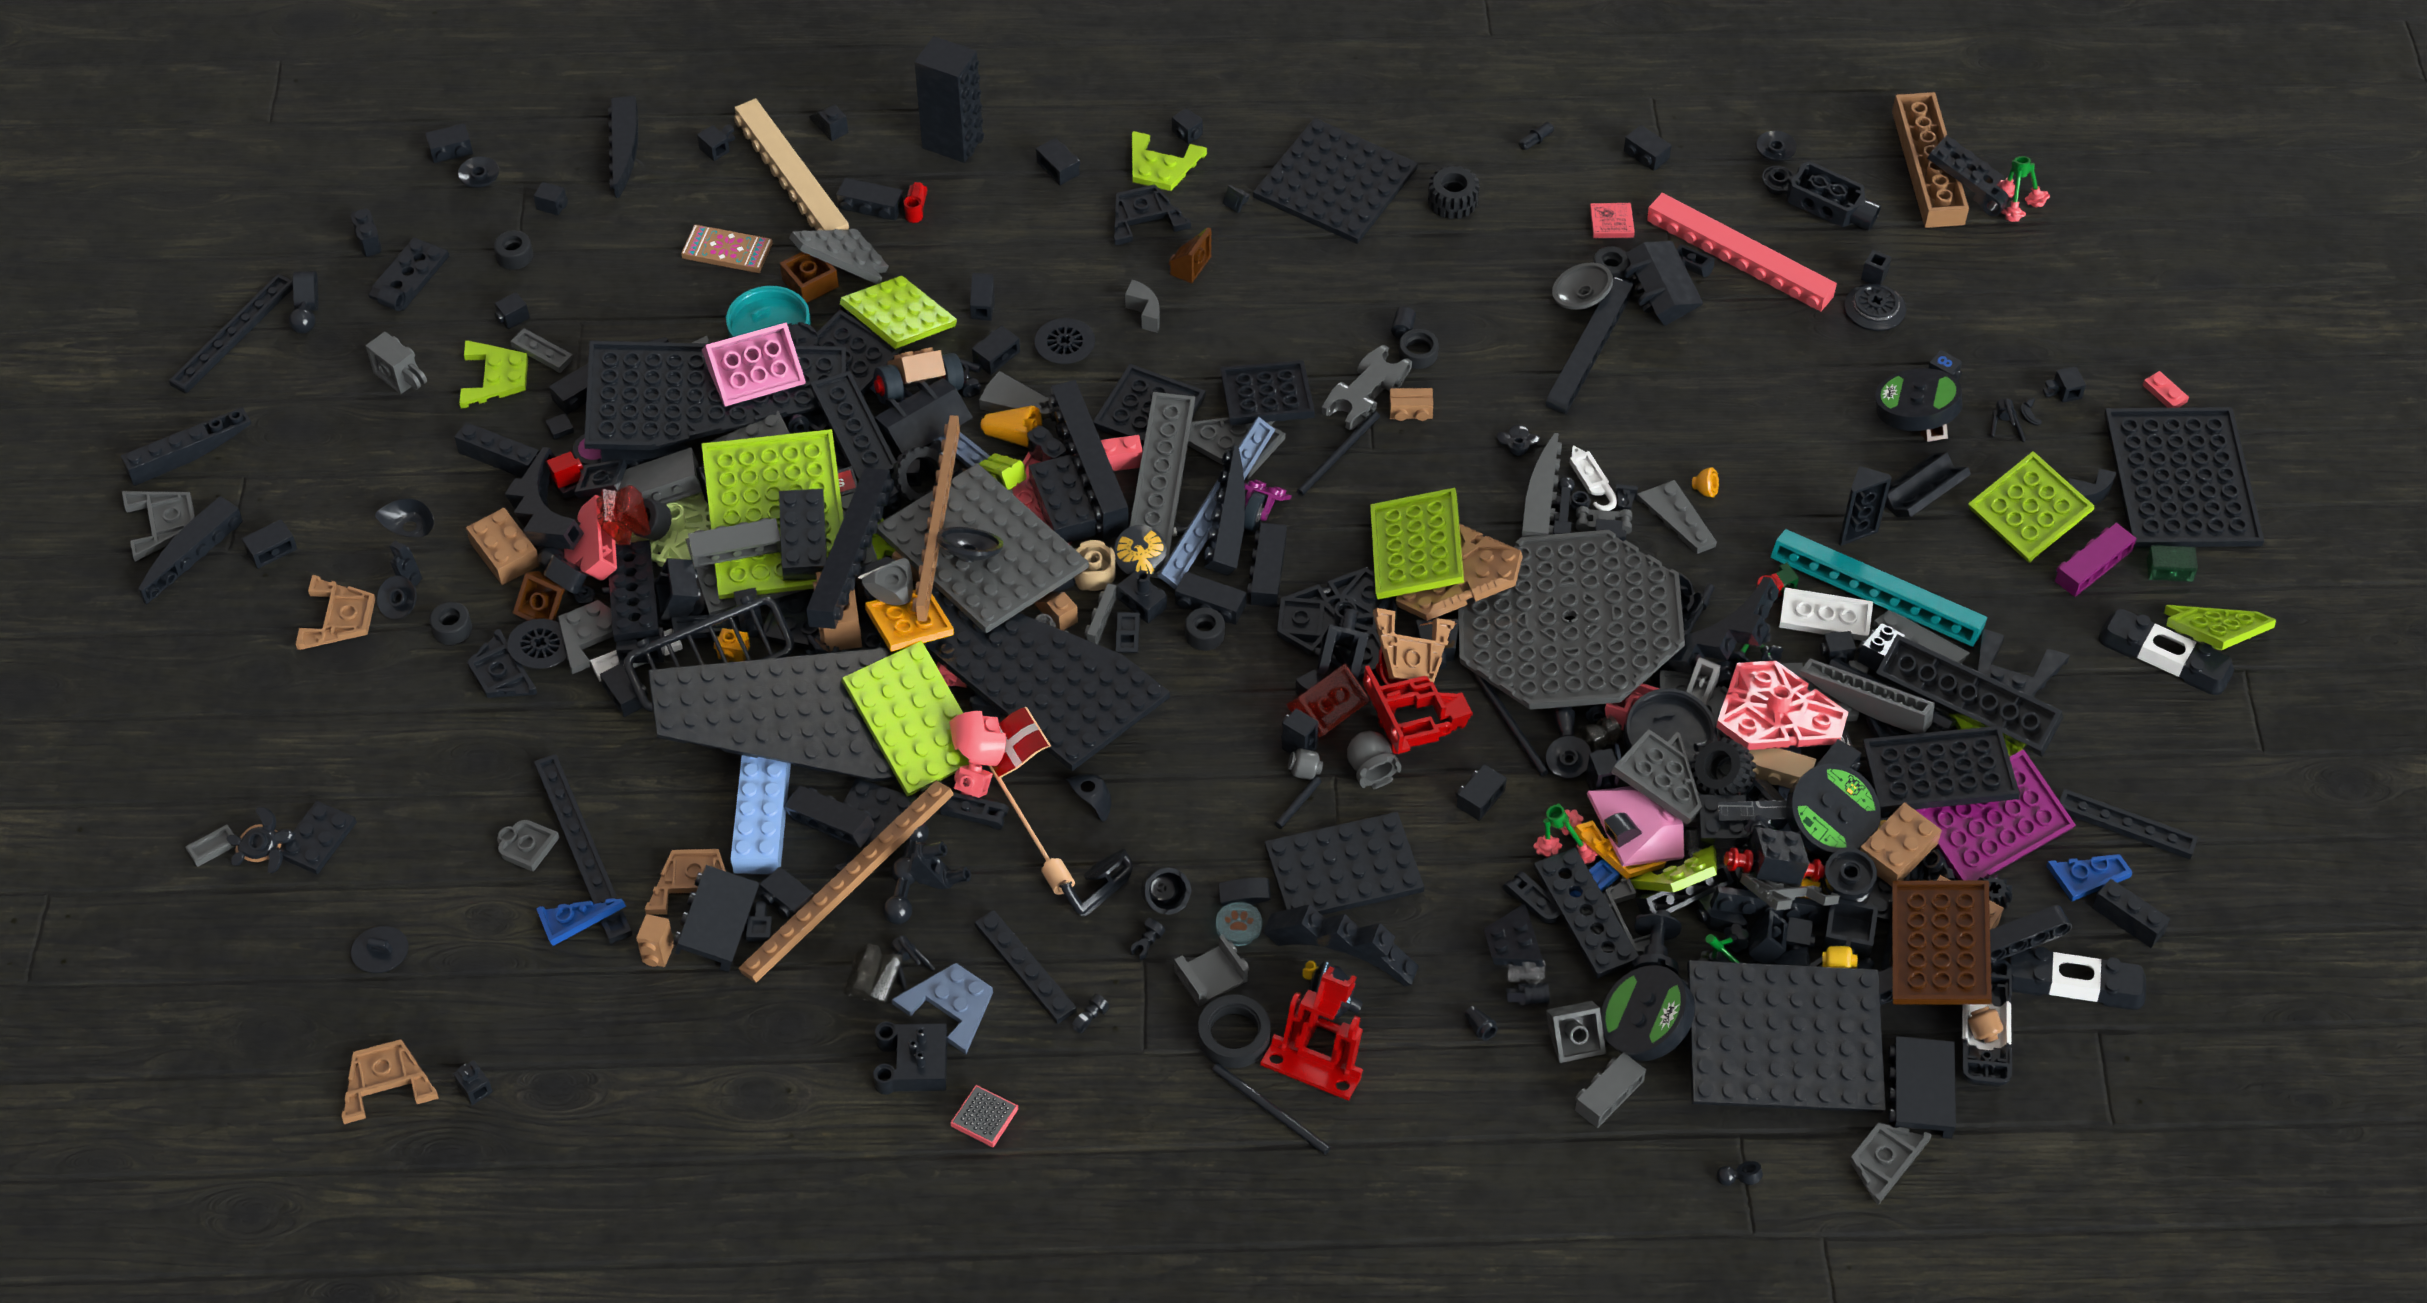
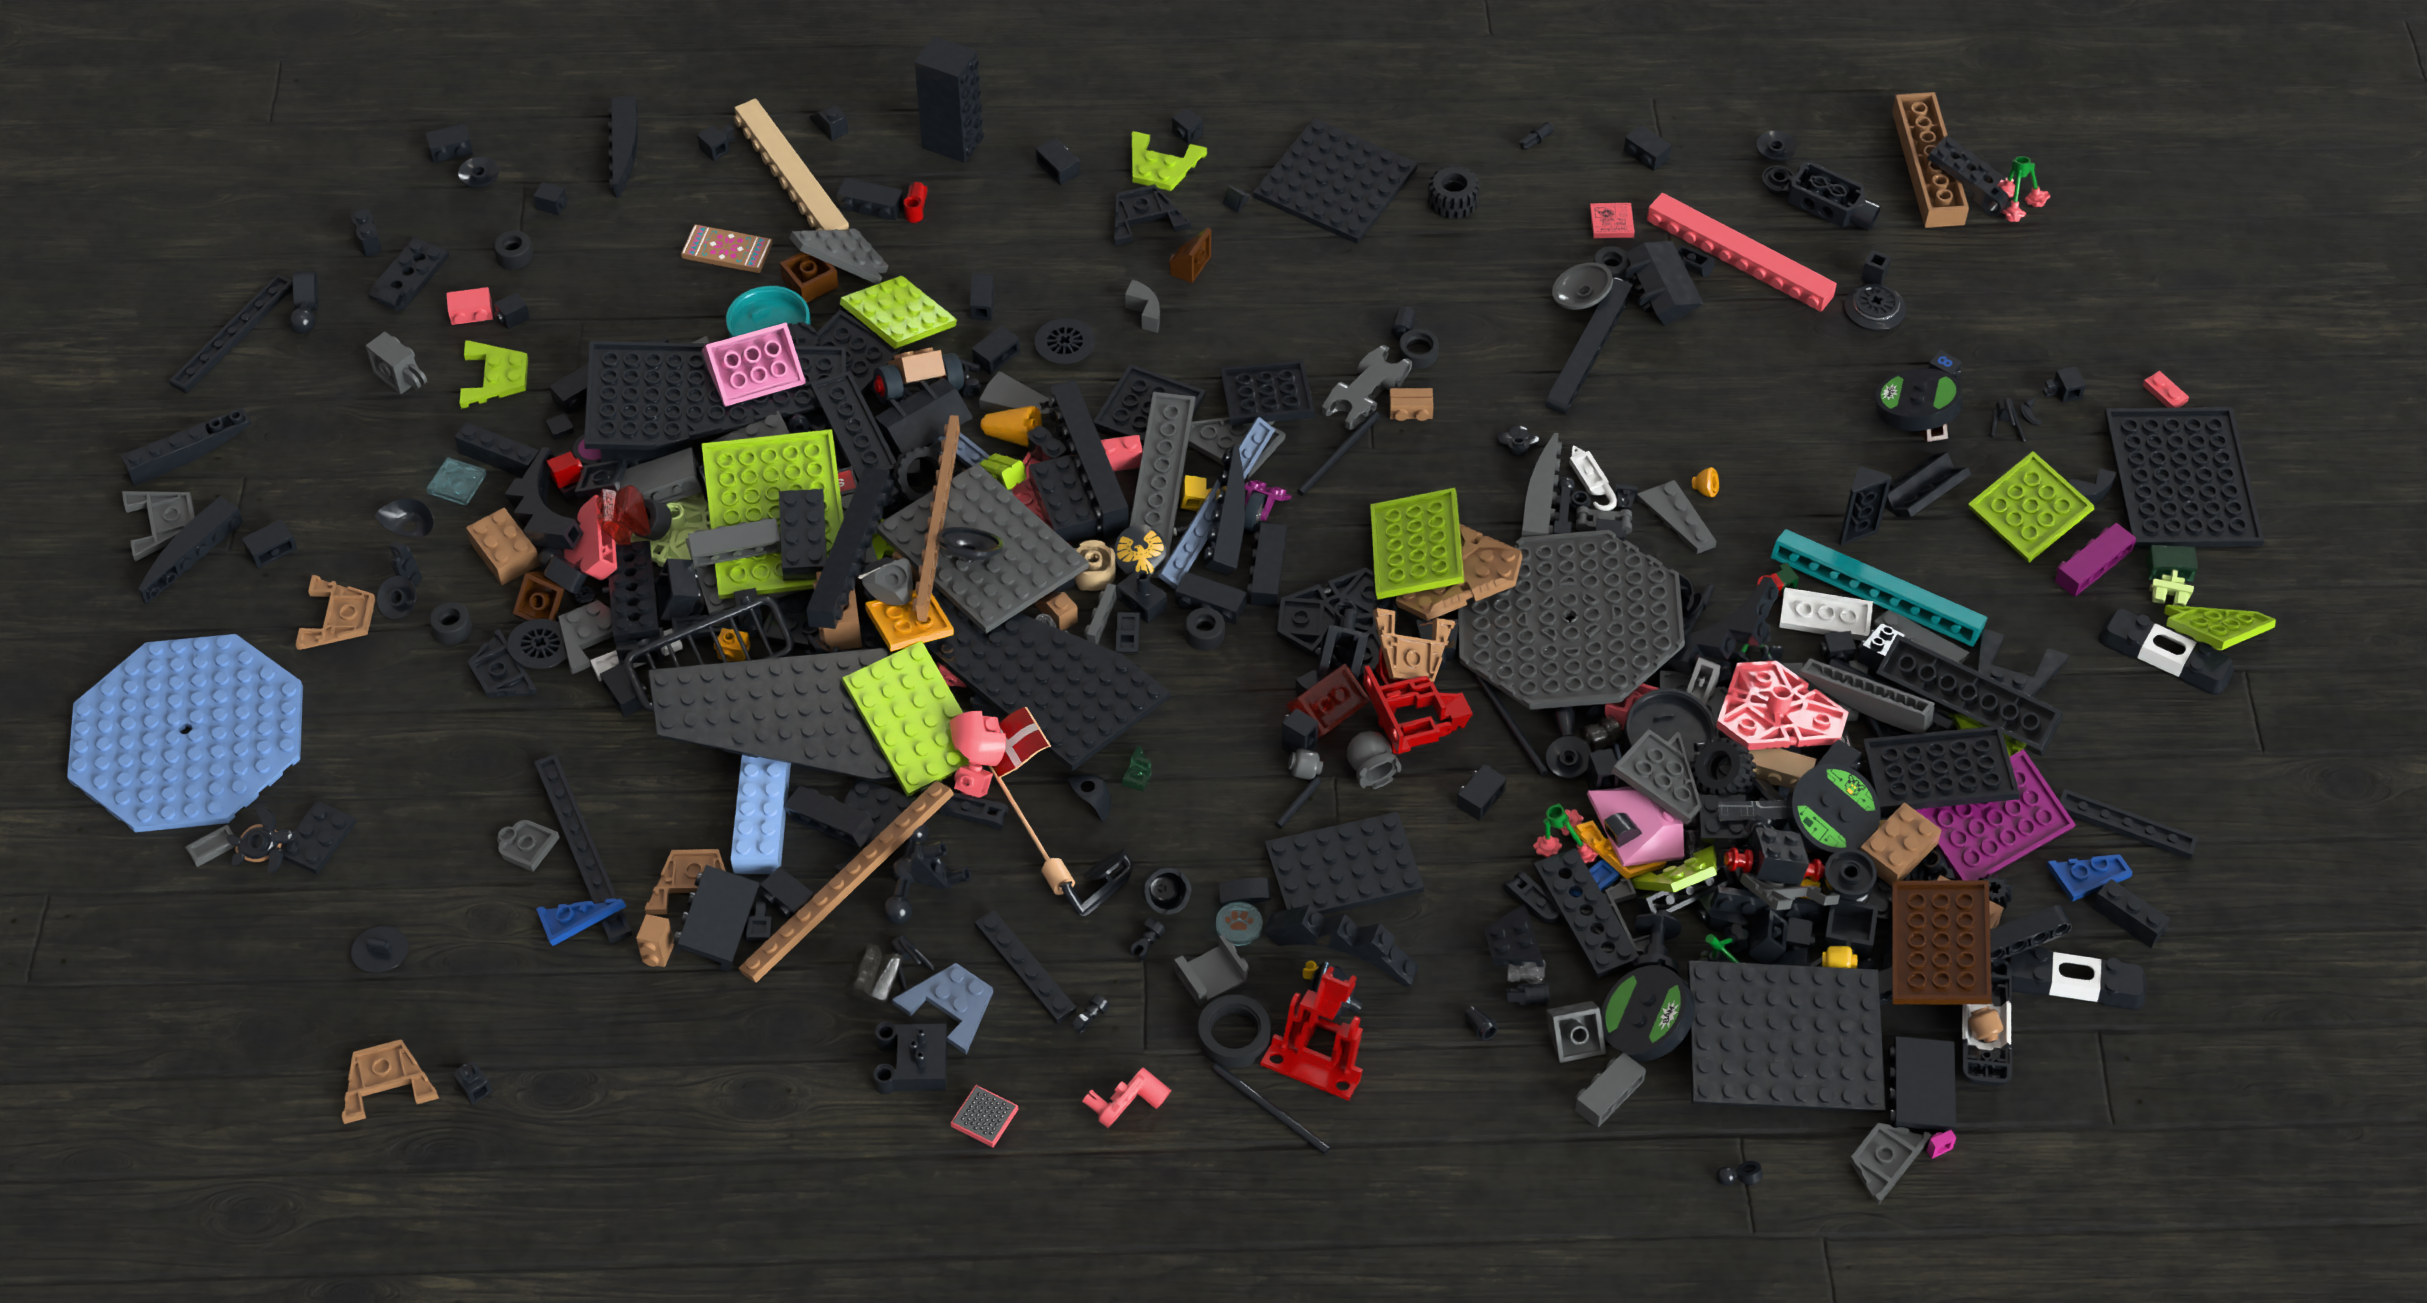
(153, 777): none -> medium blue plate
(456, 481): none -> clear light blue plate
(469, 306): none -> coral brick
(542, 350): dark grey plate -> none
(1138, 771): none -> clear green slope
(1142, 1084): none -> coral piece
(1193, 492): none -> yellow brick
(1941, 1143): none -> dark pink plate
(2171, 586): none -> yellowish green hips

